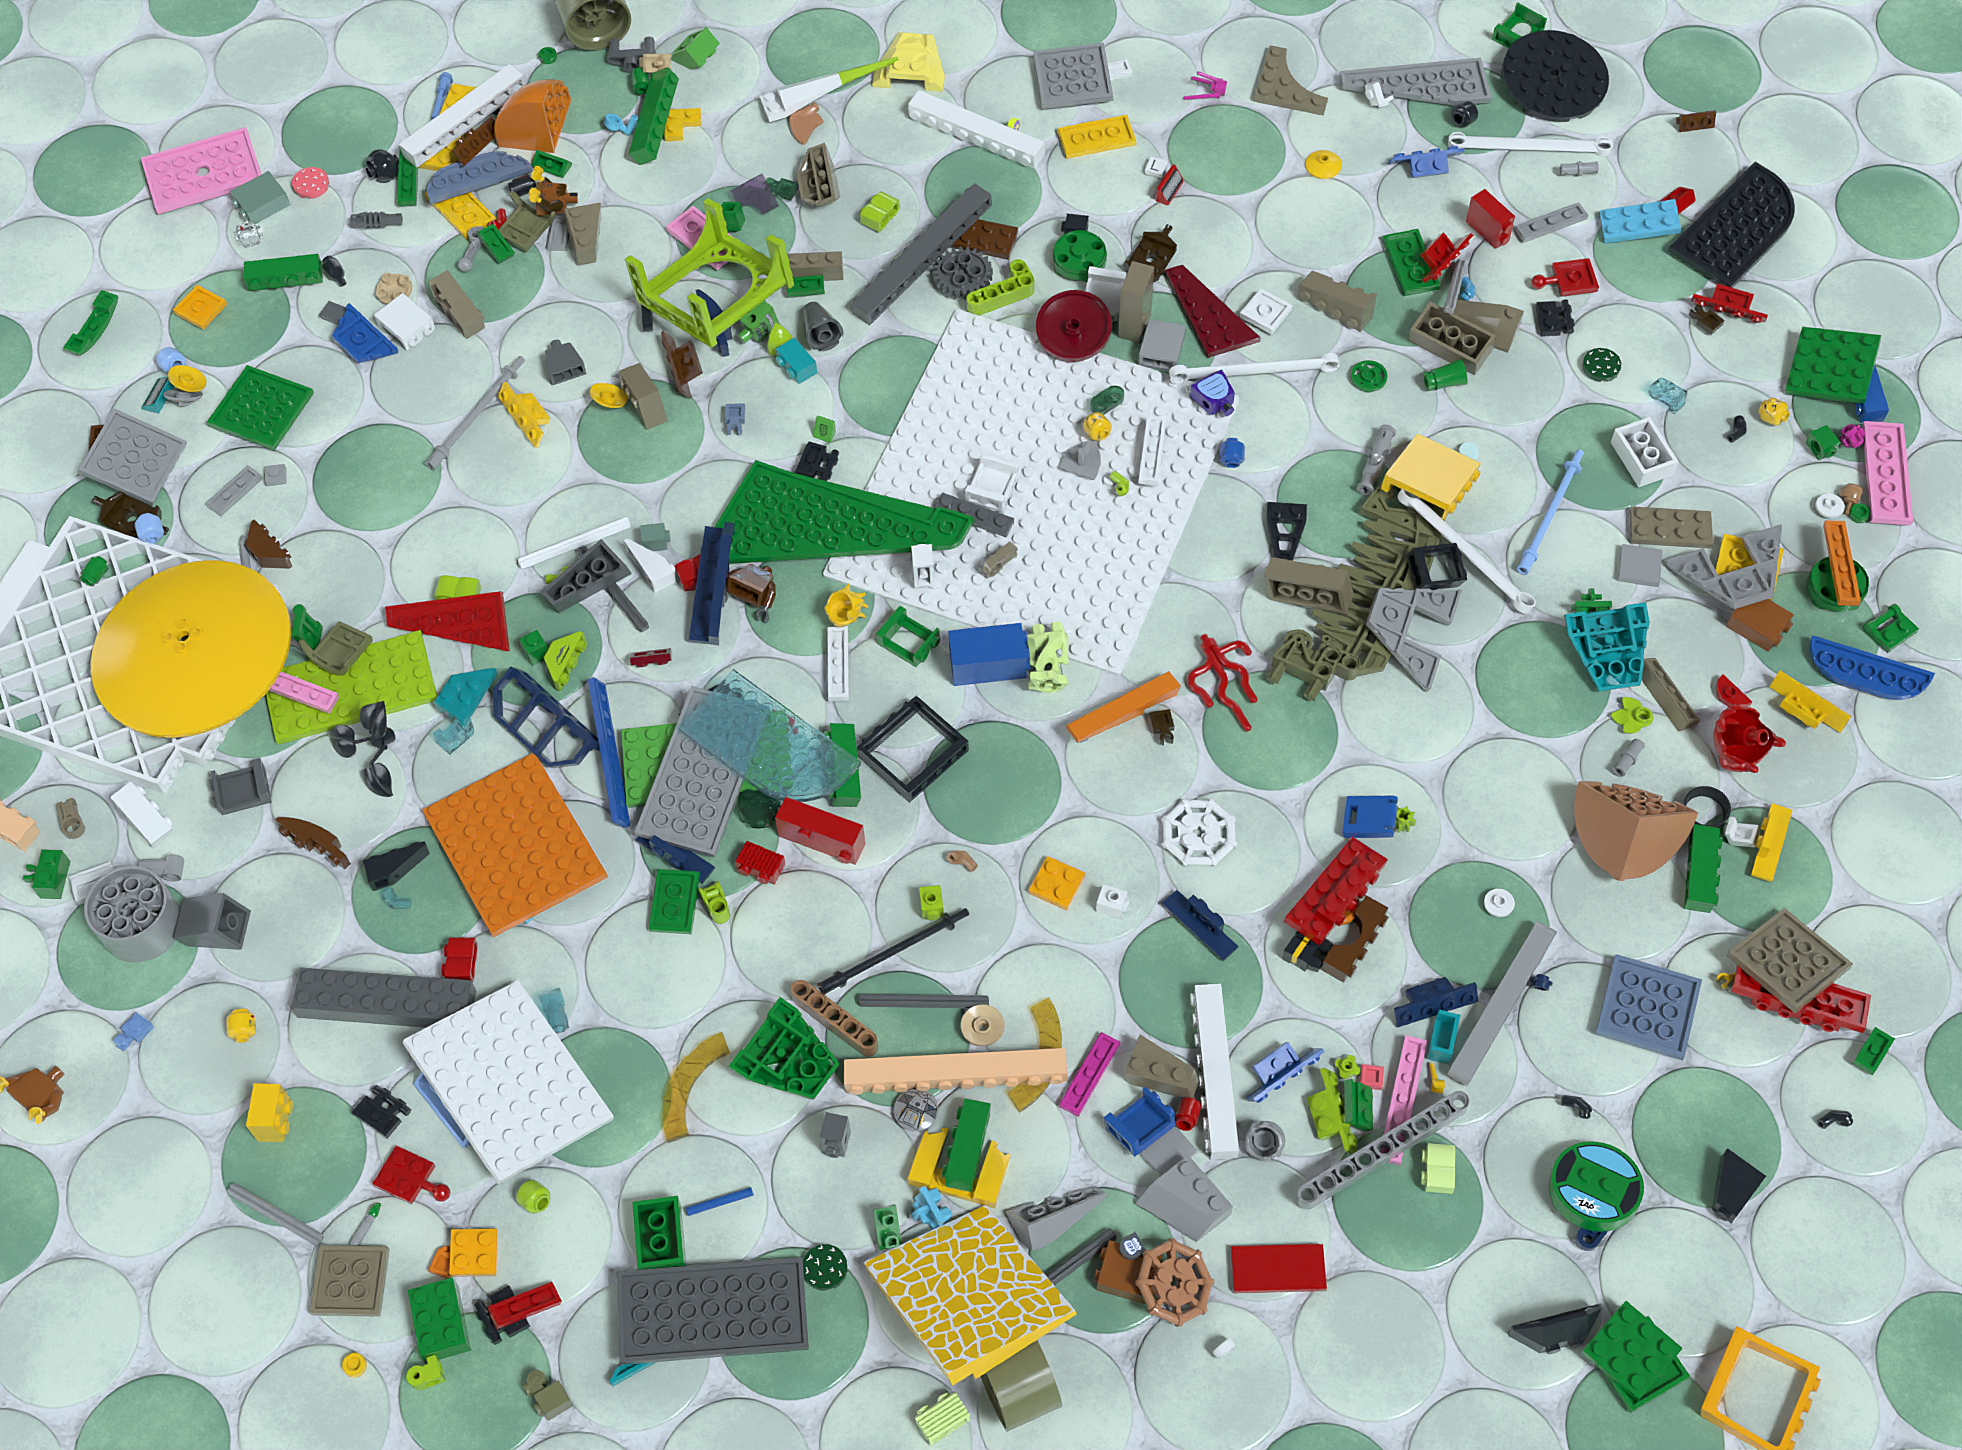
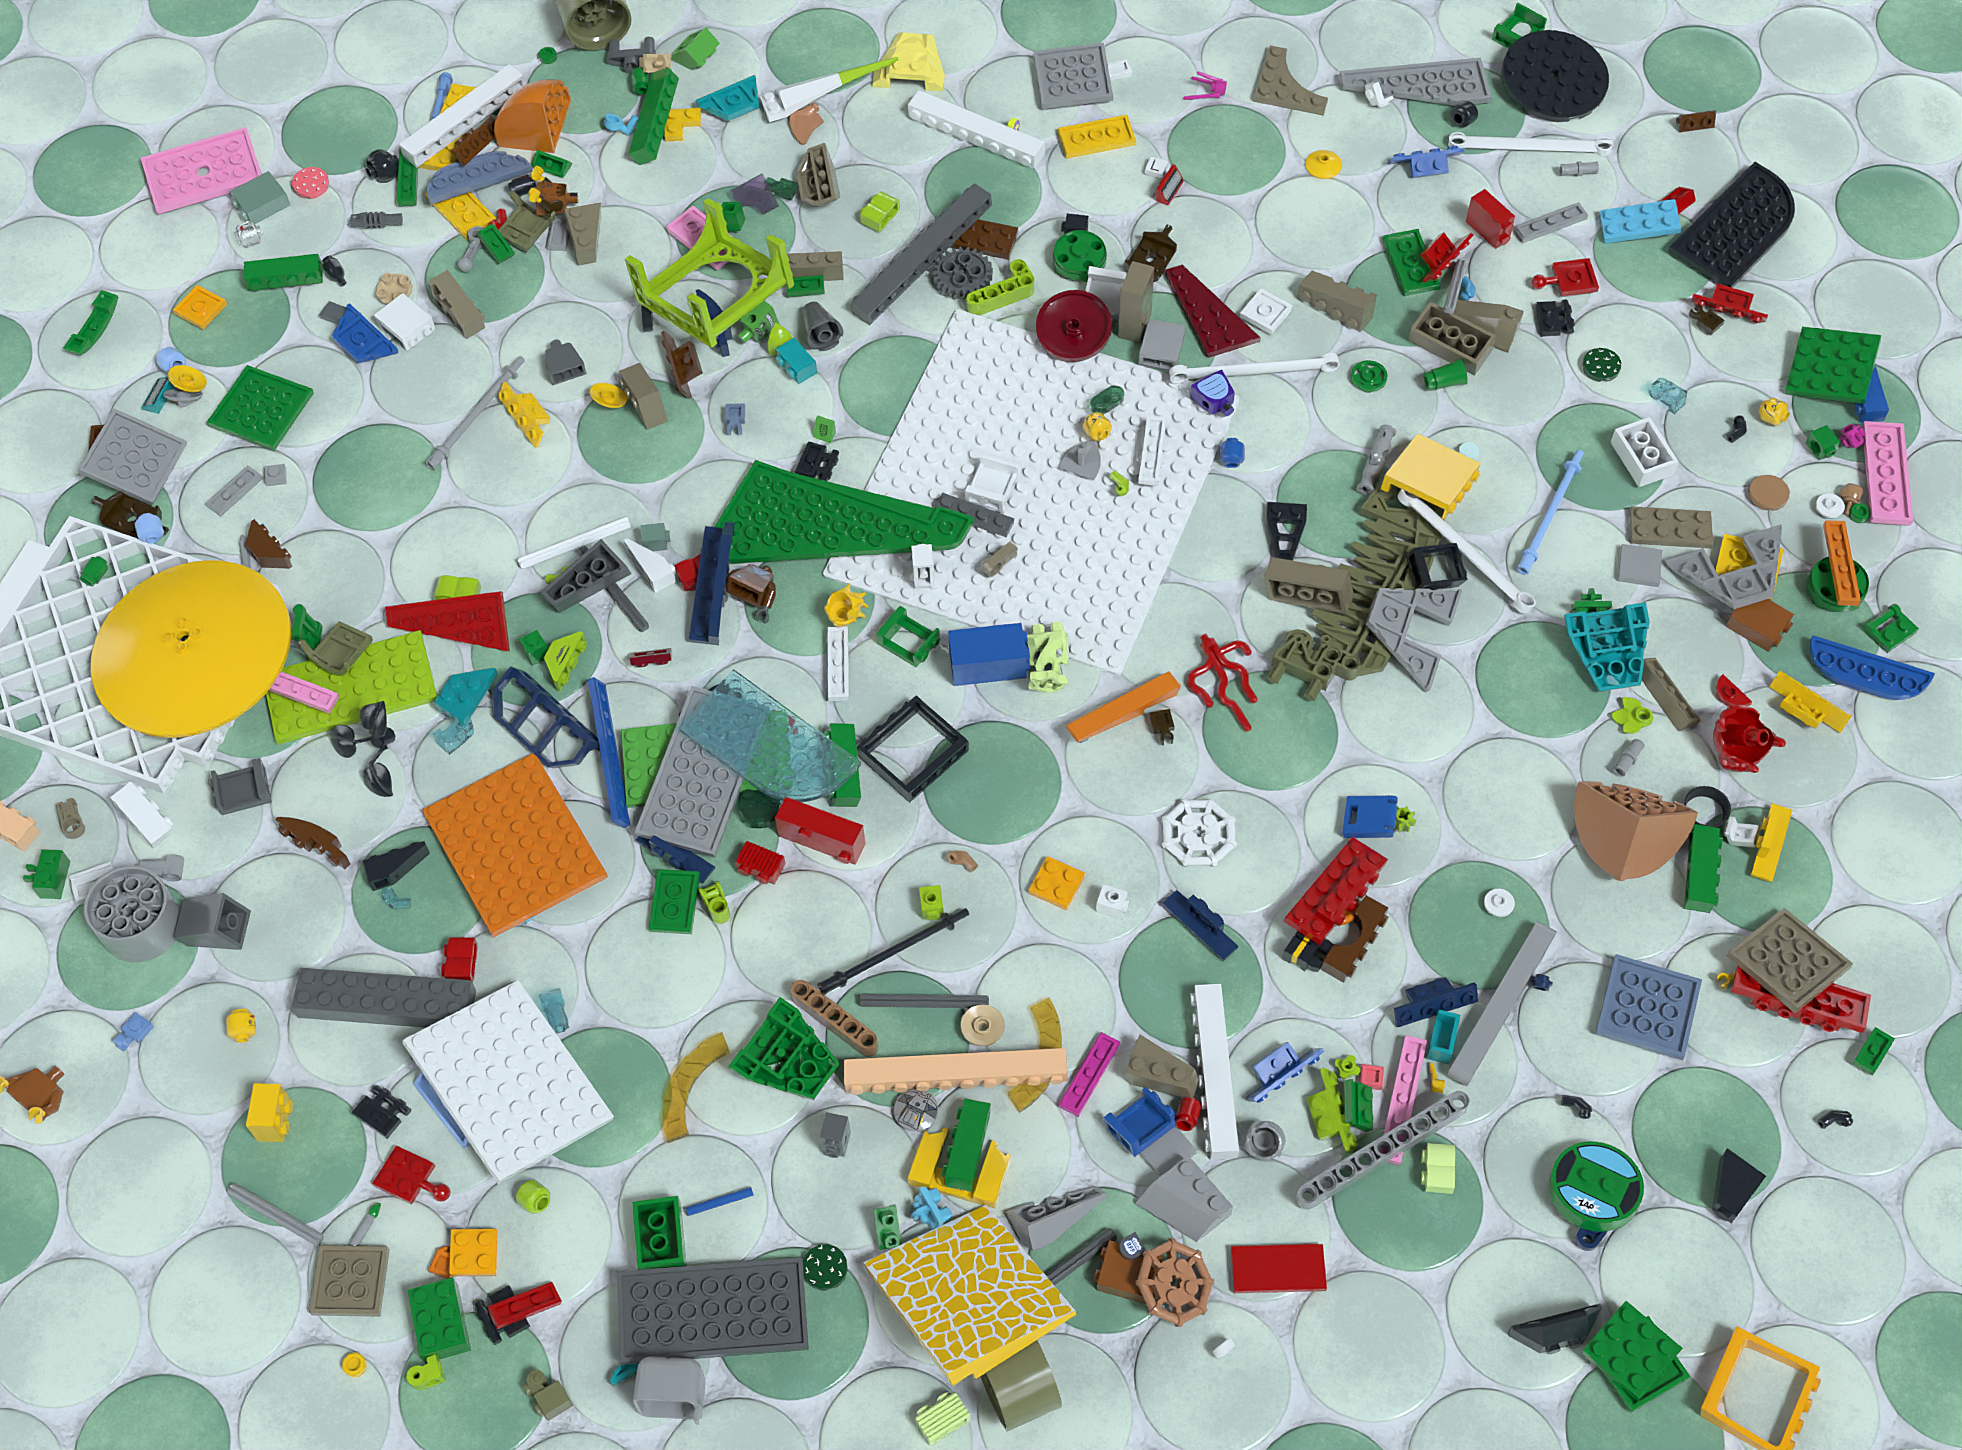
(669, 1388): none -> light grey piece
(732, 100): none -> teal wing
(1769, 492): none -> medium nougat tile

